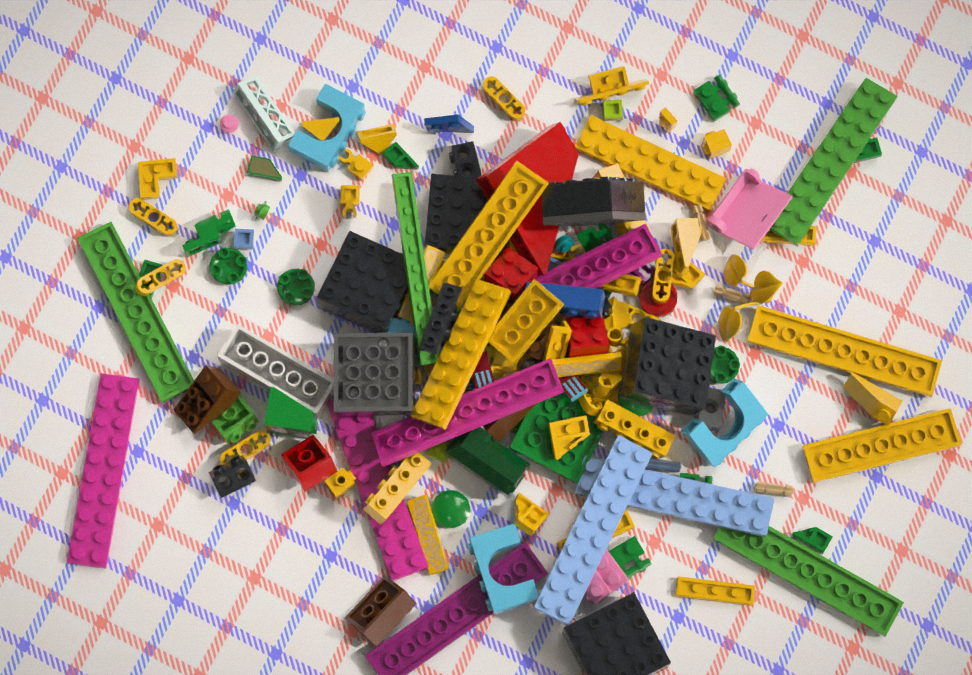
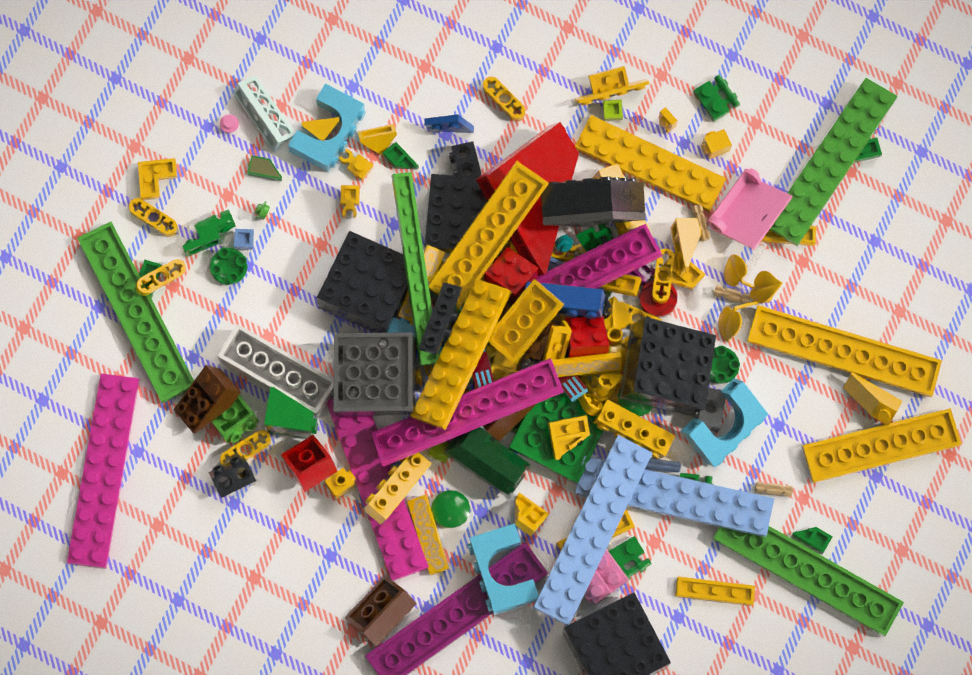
(295, 286): green dish -> none

